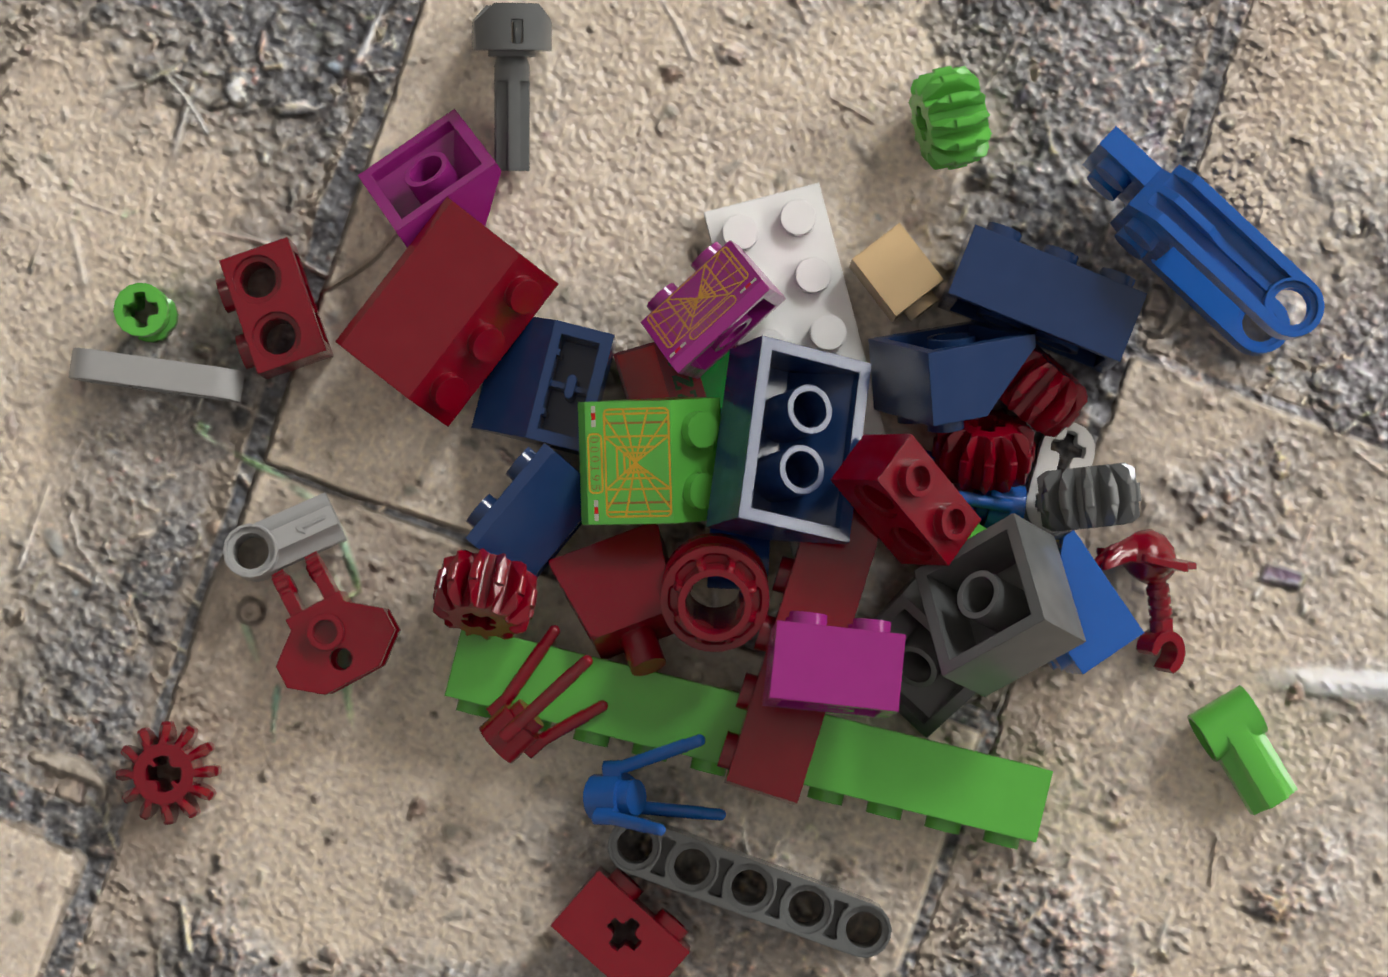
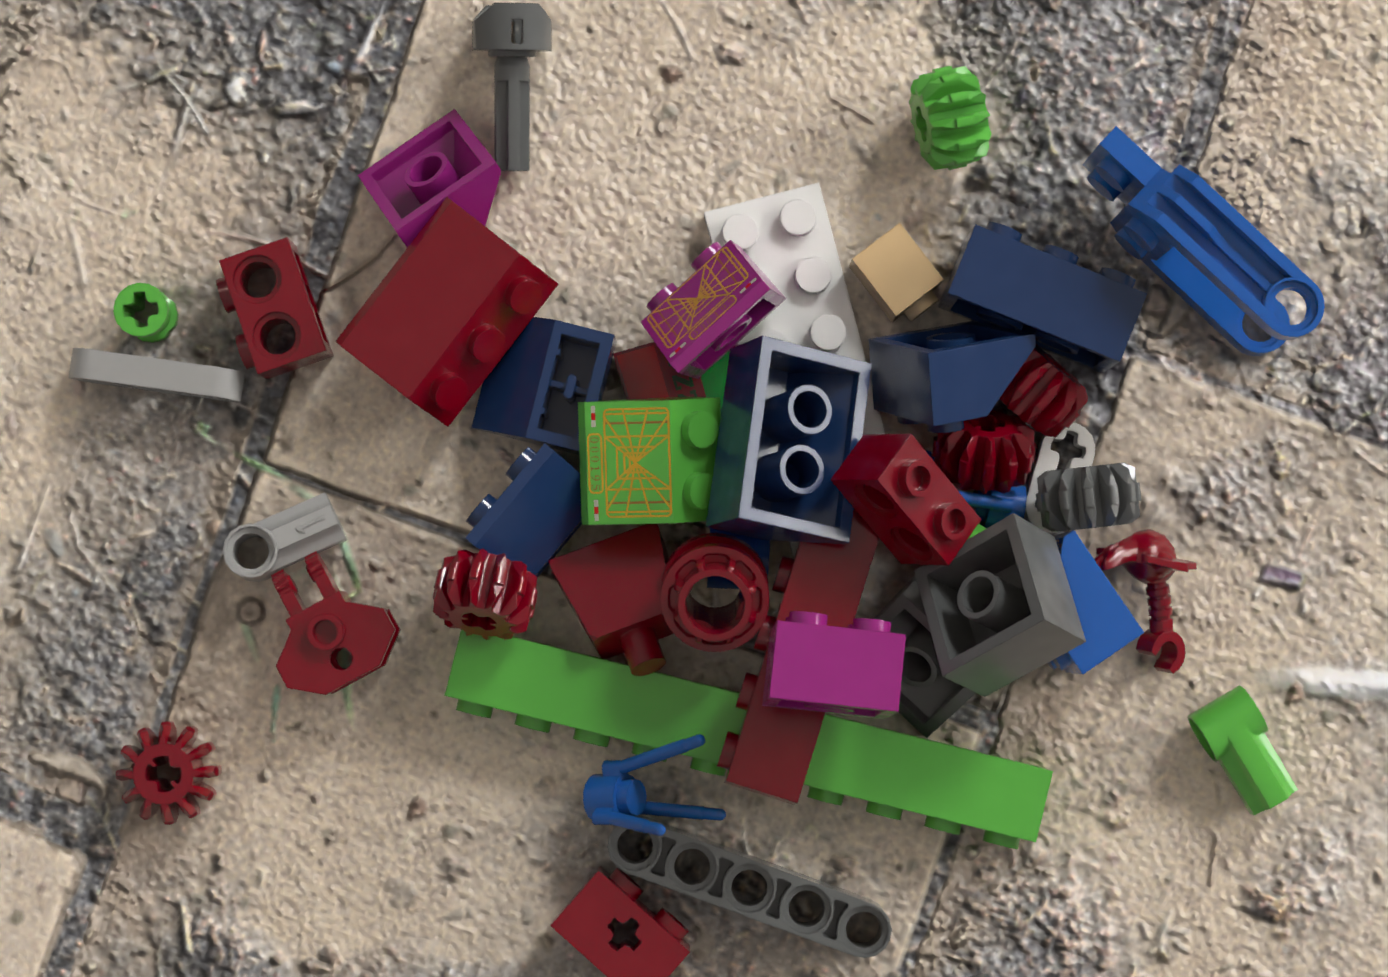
(515, 727): dark red plant -> none

